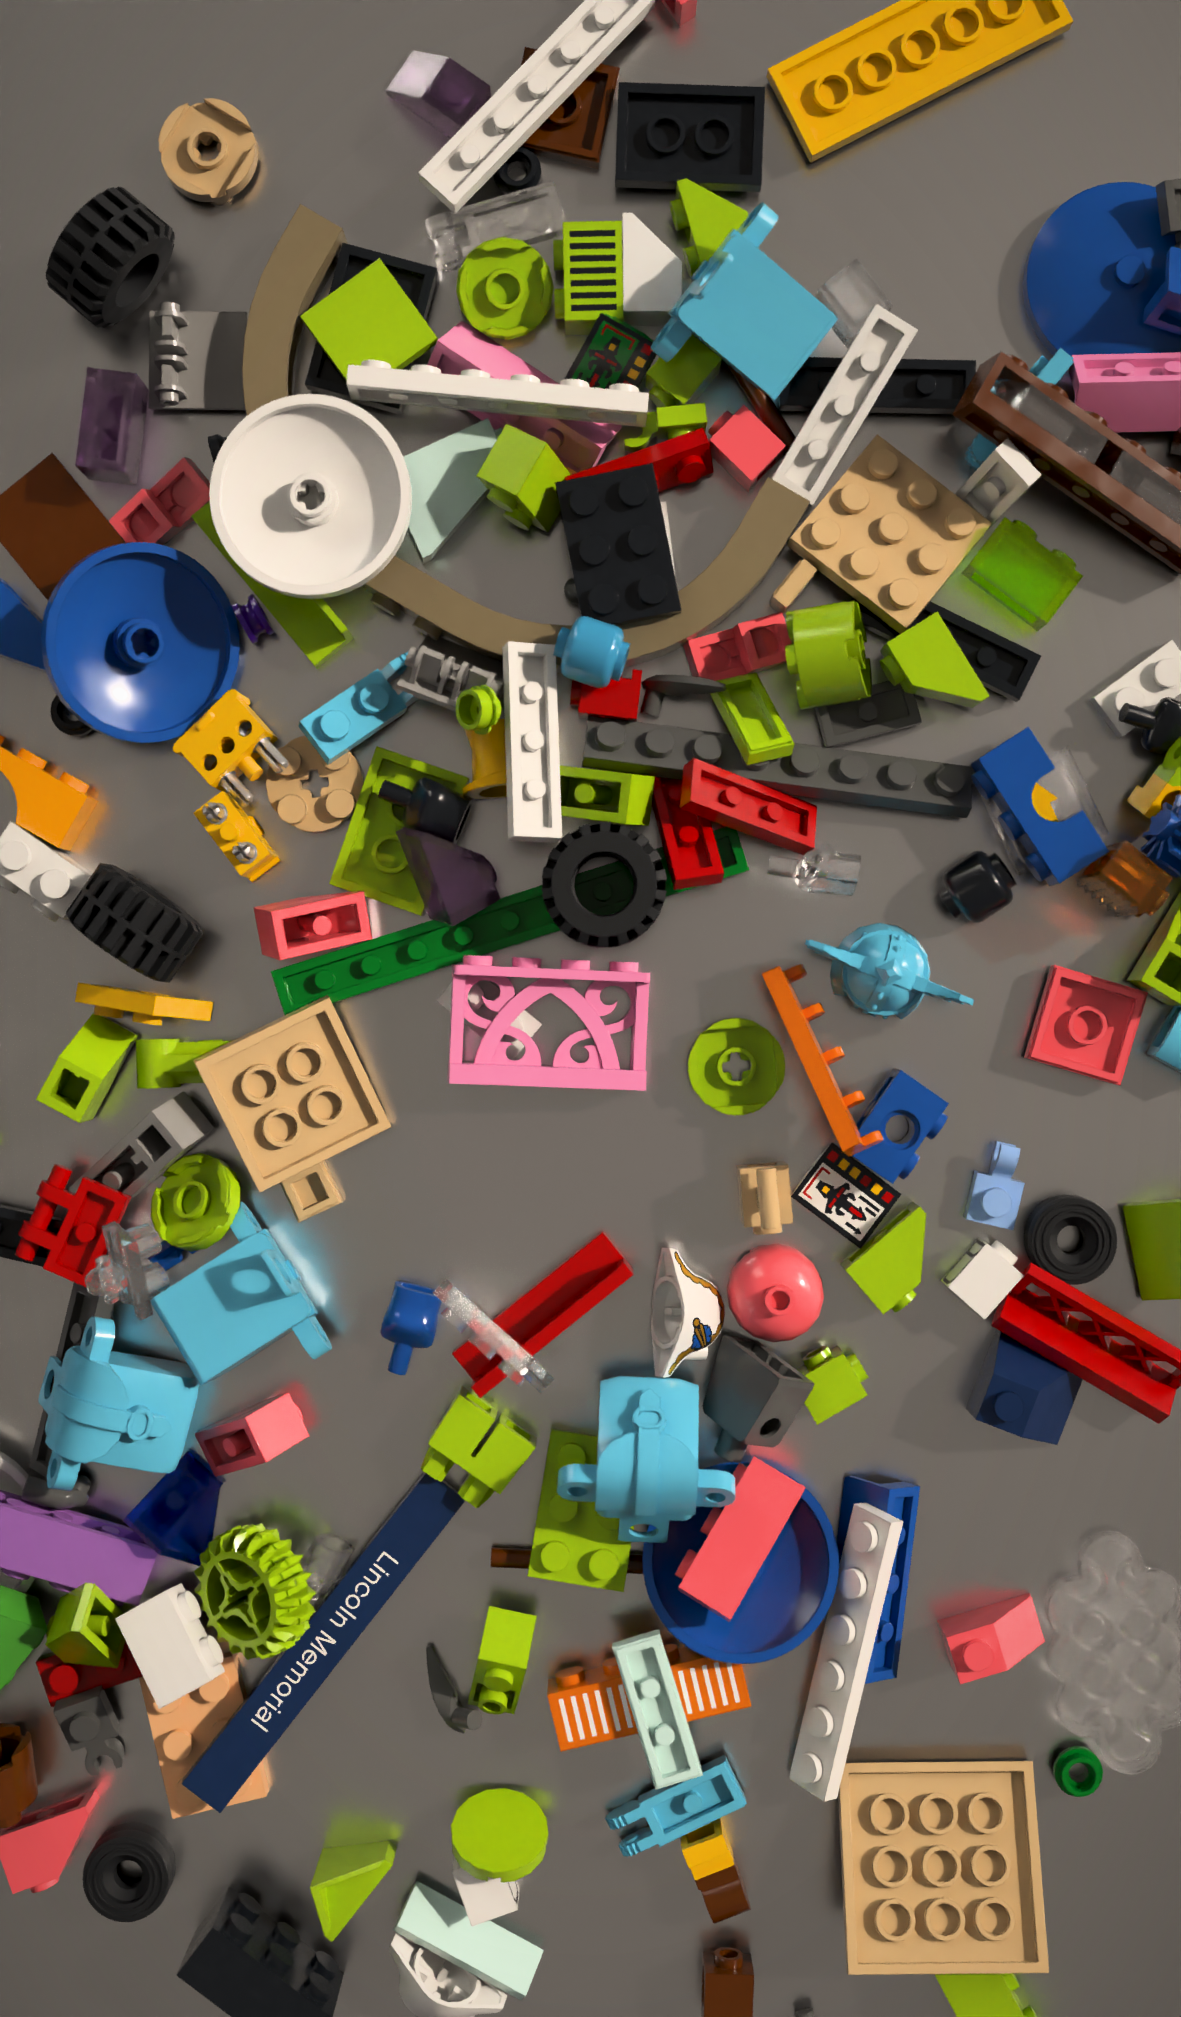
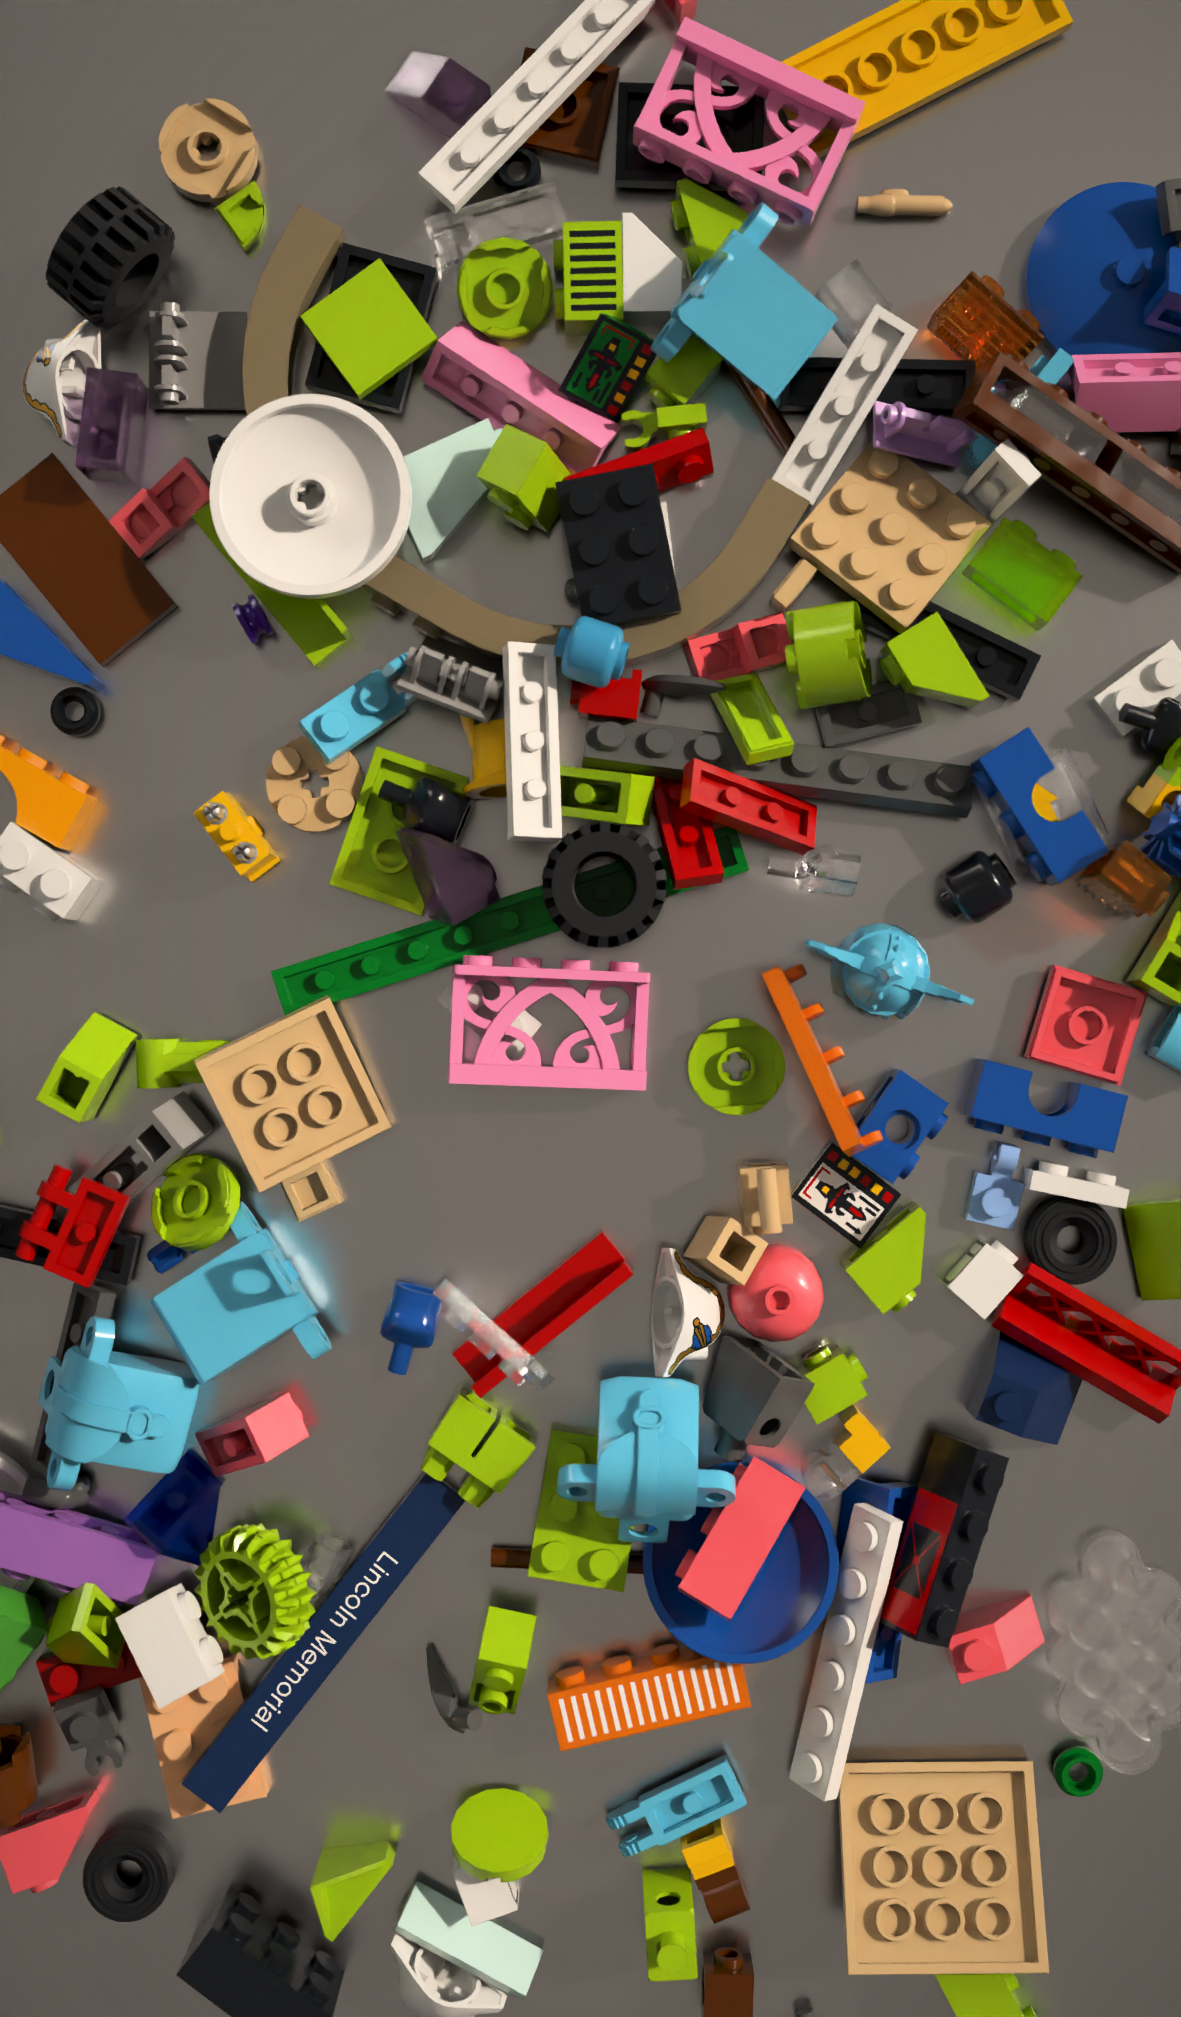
(57, 378): none -> white hat
(121, 1271): clear hips -> none
(134, 923): black tyre -> none
(139, 641): blue dish -> none
(146, 1006): yellow wing -> none
(221, 730): yellow piece -> none
(244, 215): none -> lime tile
(312, 924): coral slope -> none
(478, 392): white plate -> none
(478, 709): lime plate -> none
(657, 1709): light aqua tile -> none
(669, 1928): none -> lime torso
(725, 1250): none -> tan brick
(744, 446): coral brick -> none
(757, 74): none -> bright pink fence
(845, 1458): none -> leg
(899, 202): none -> tan piece
(919, 433): none -> lavender hinge
(942, 1539): none -> black brick
(981, 323): none -> clear orange brick
(1086, 1119): none -> blue arch
(1096, 1187): none -> white plate

